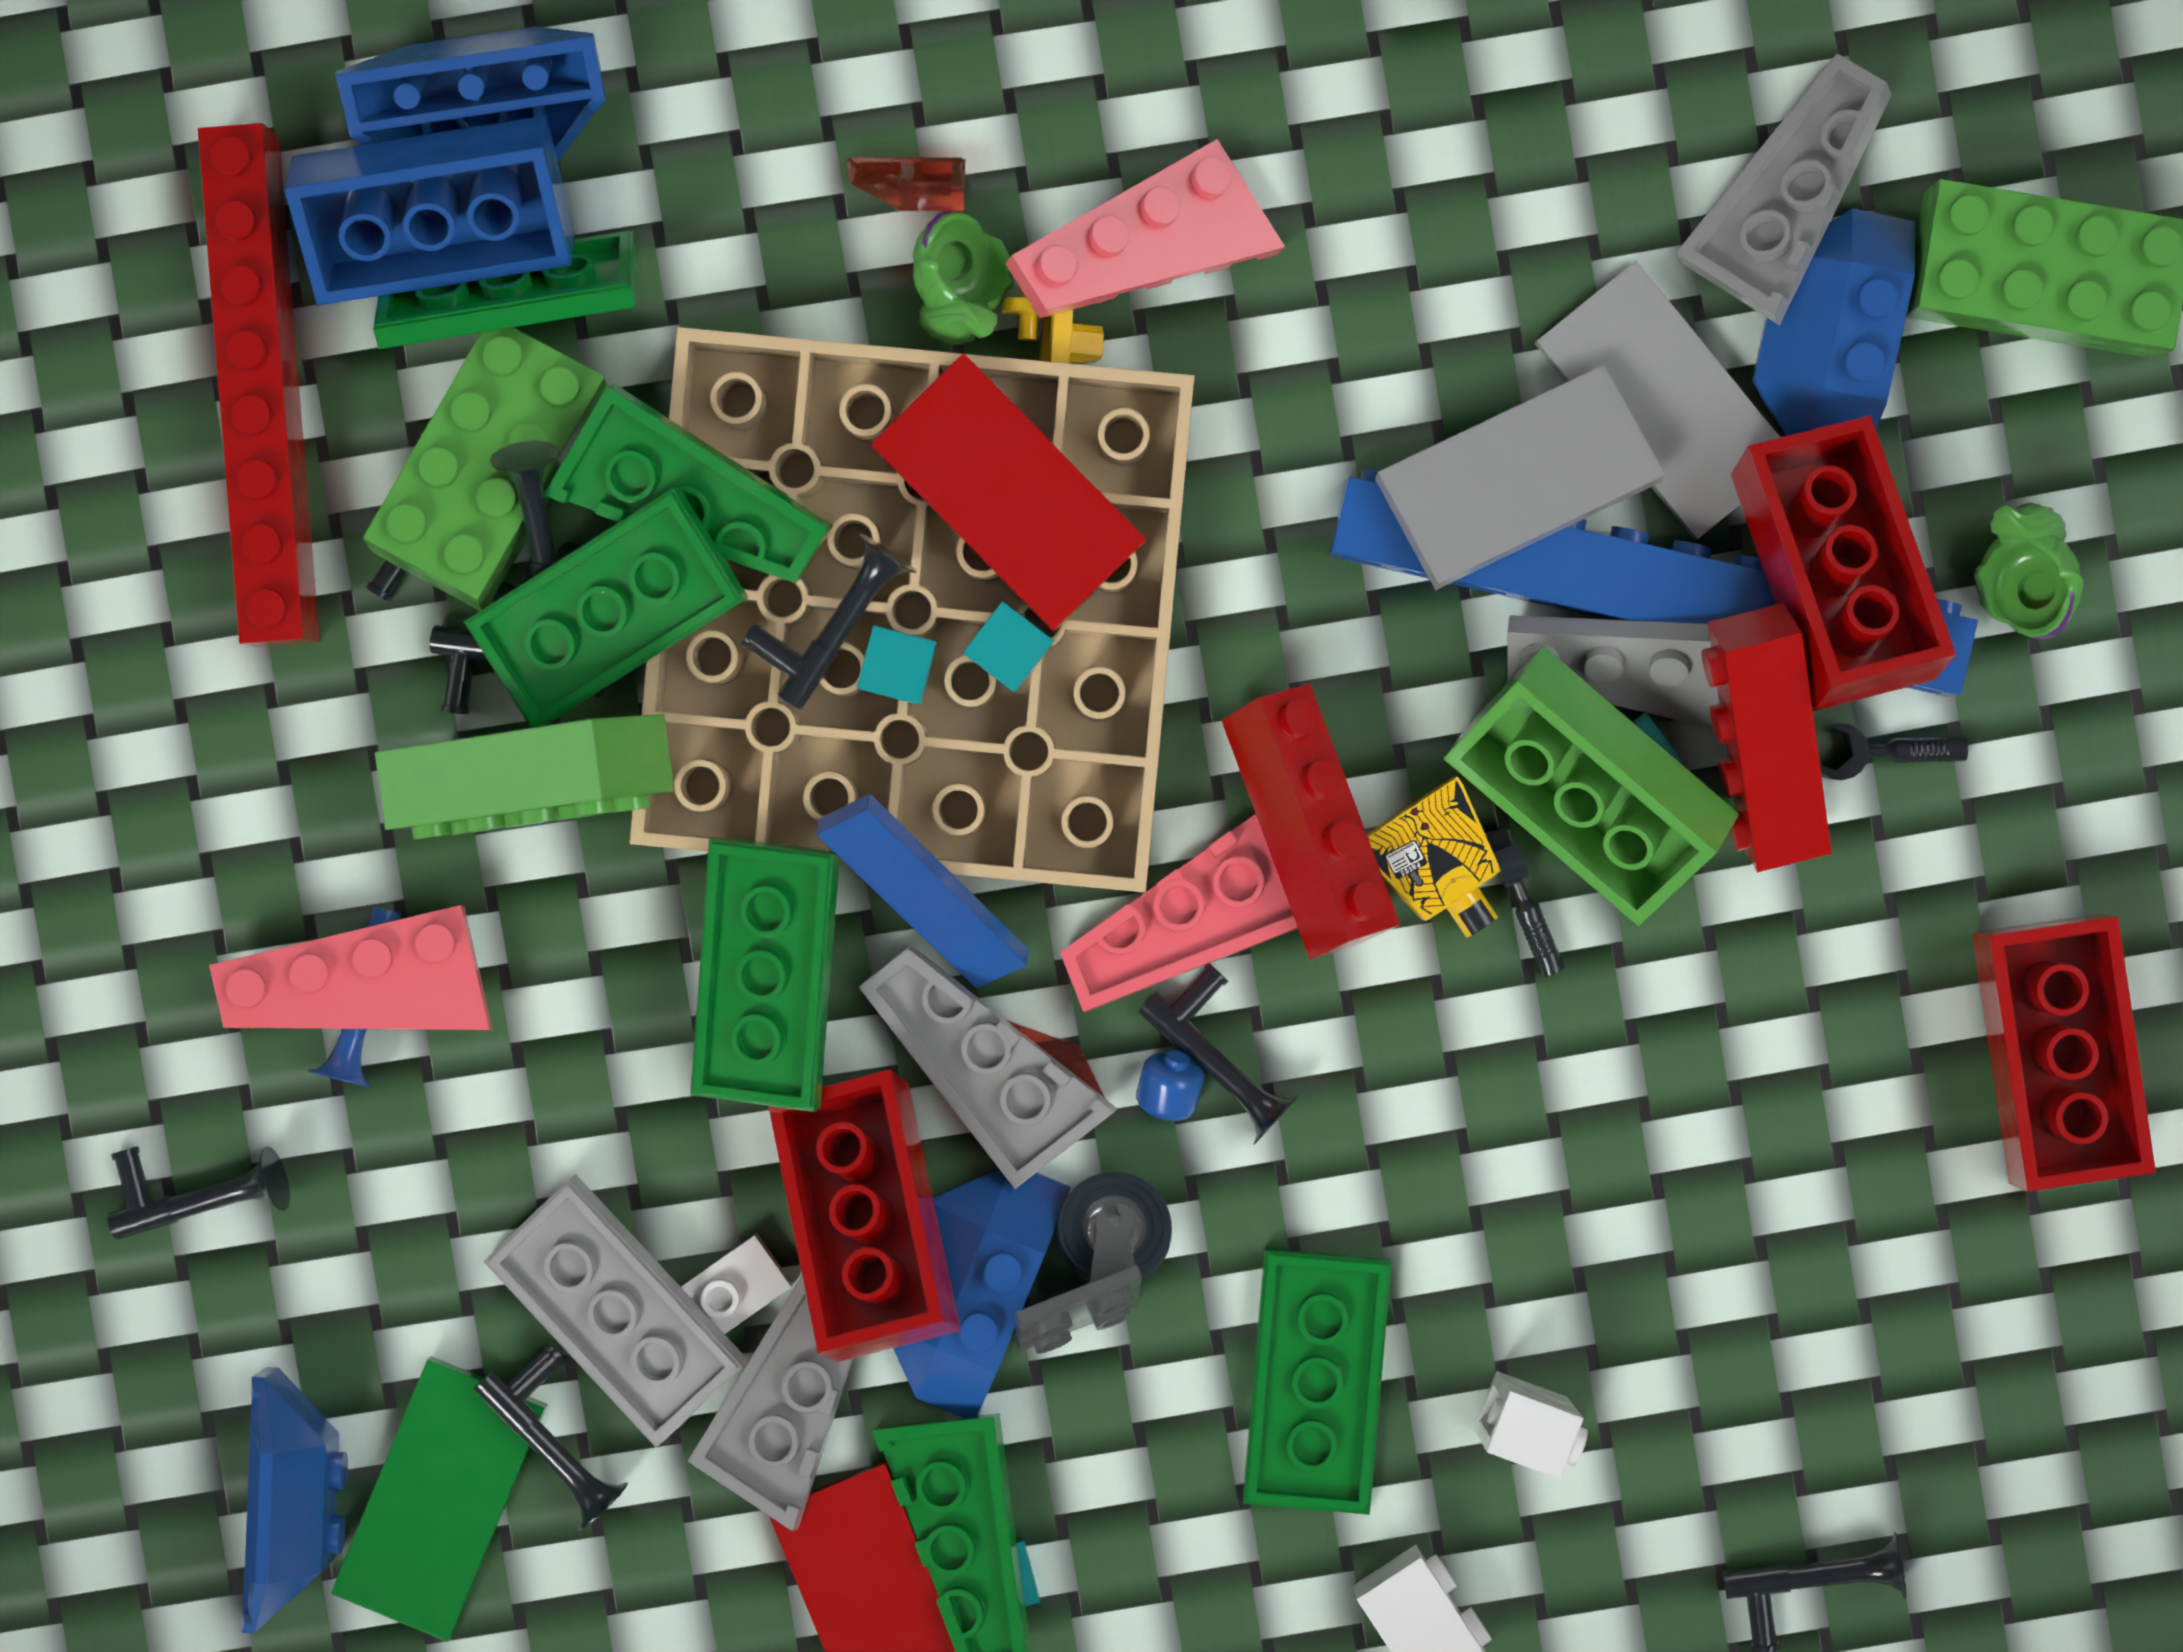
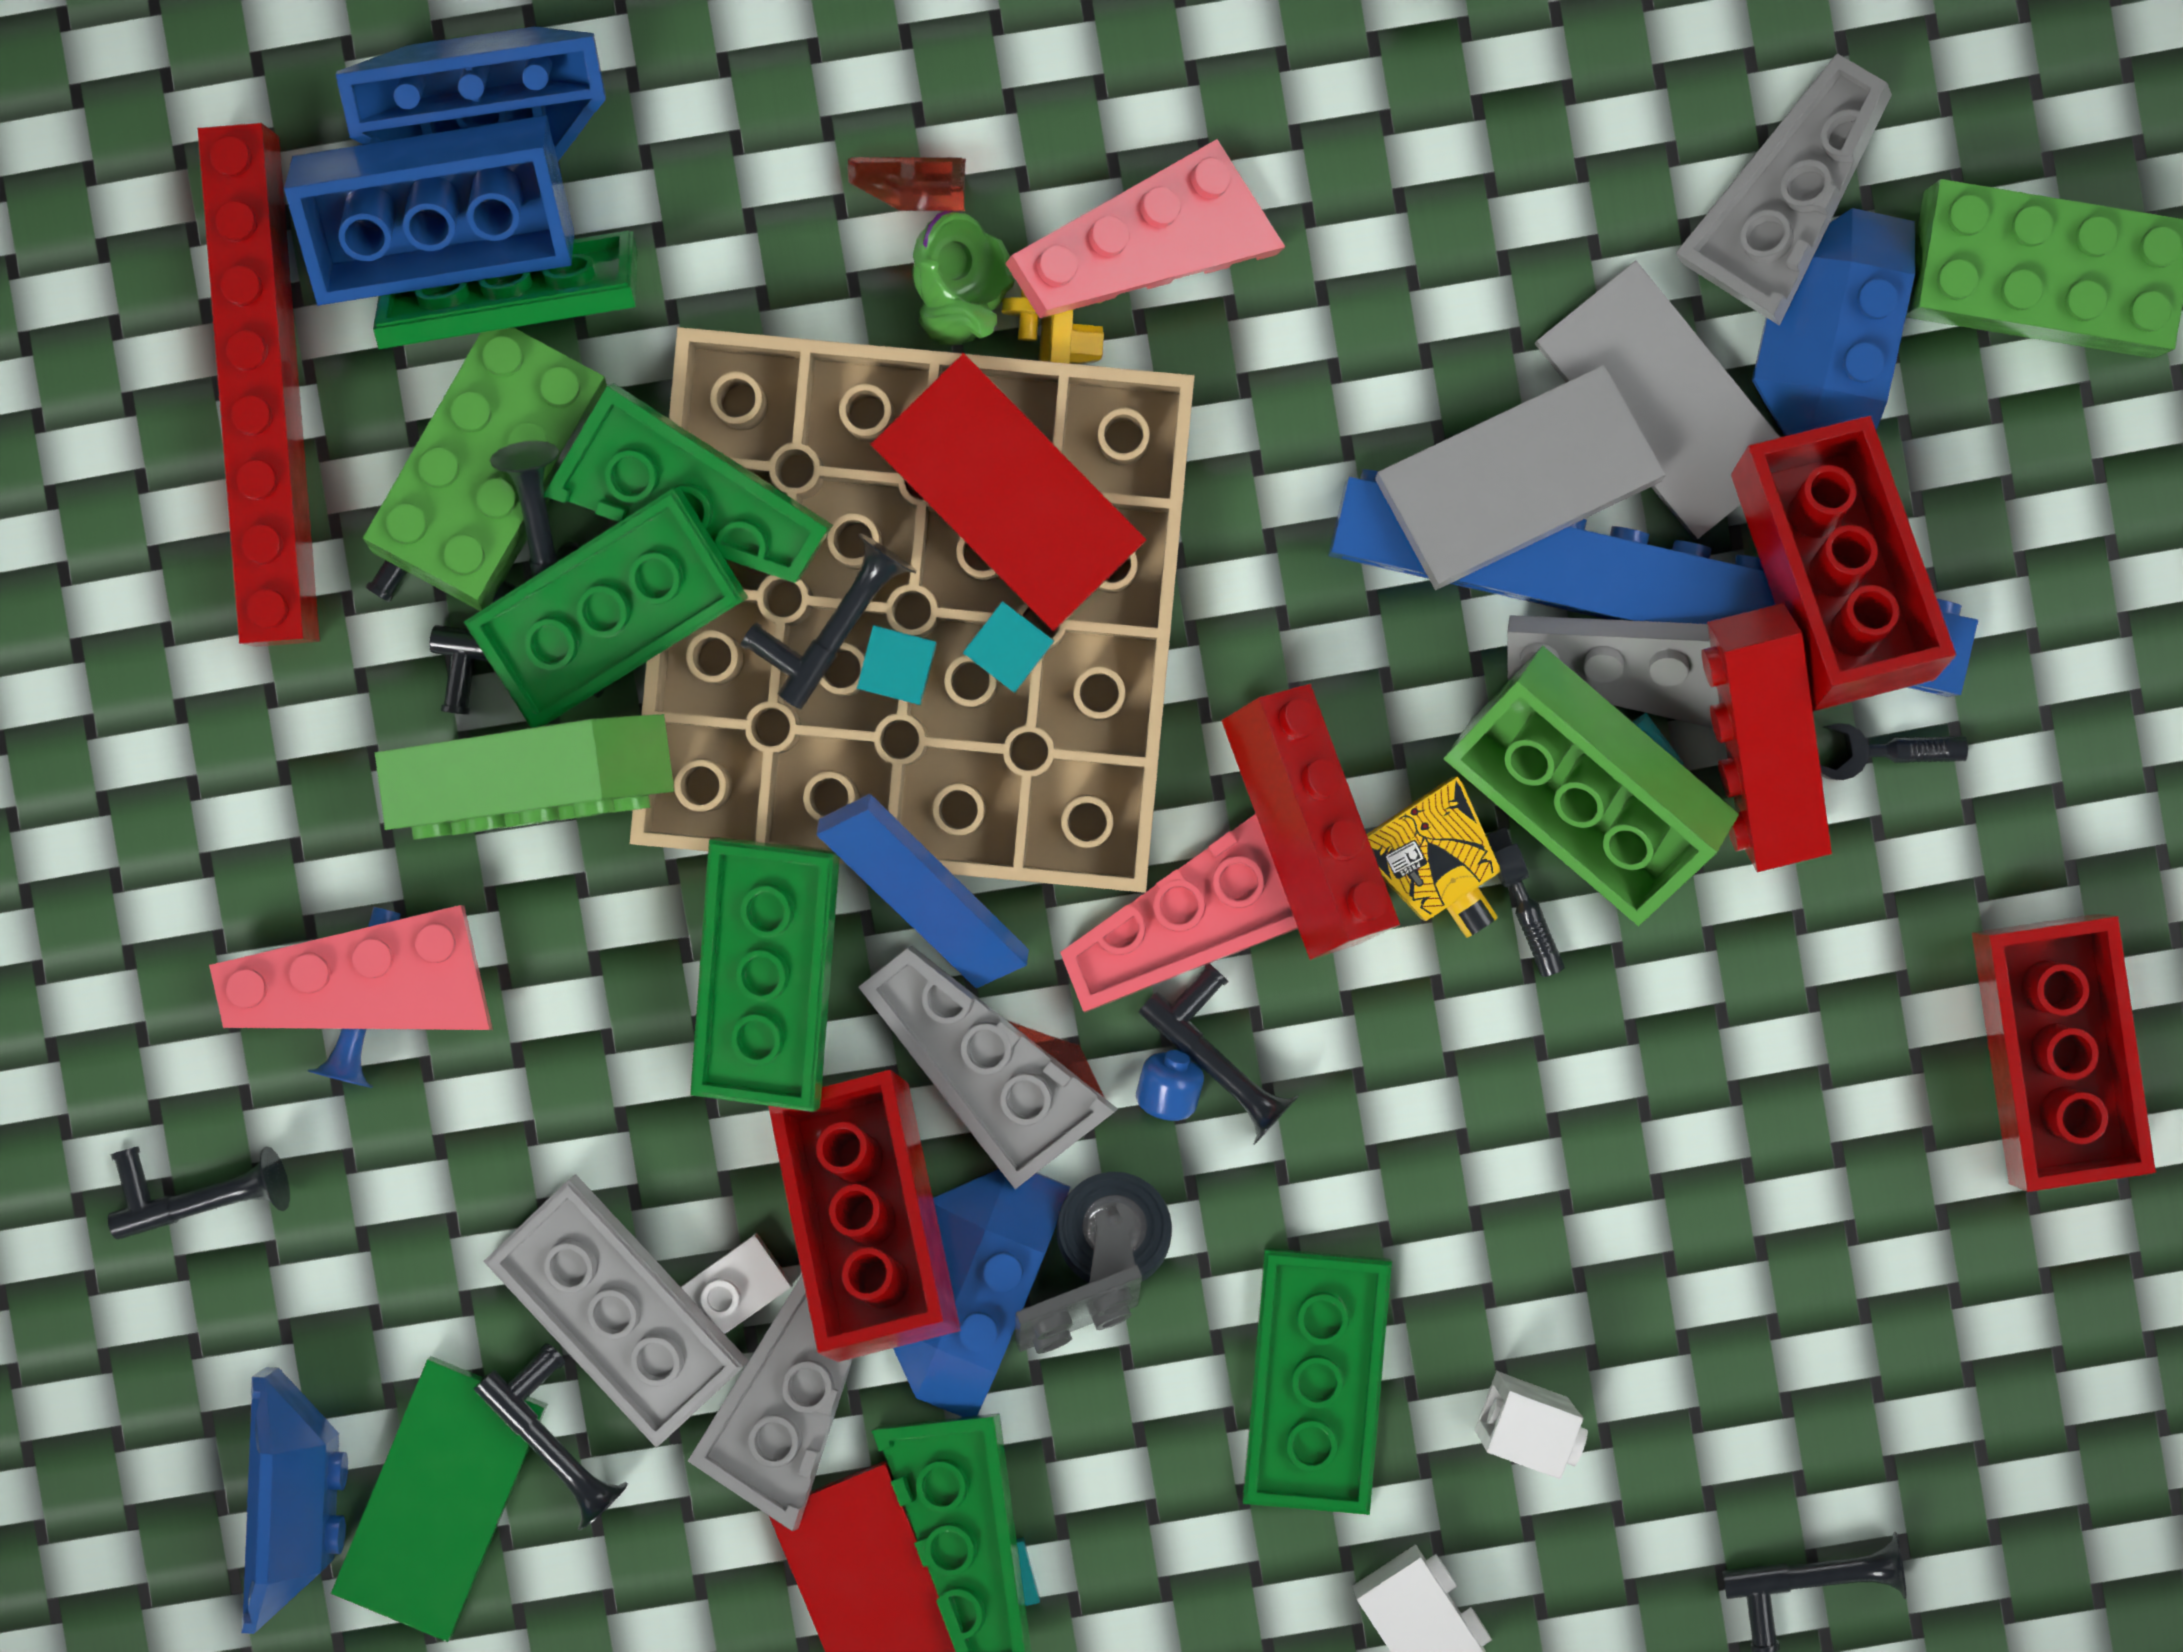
(2029, 572): bright green hair -> none

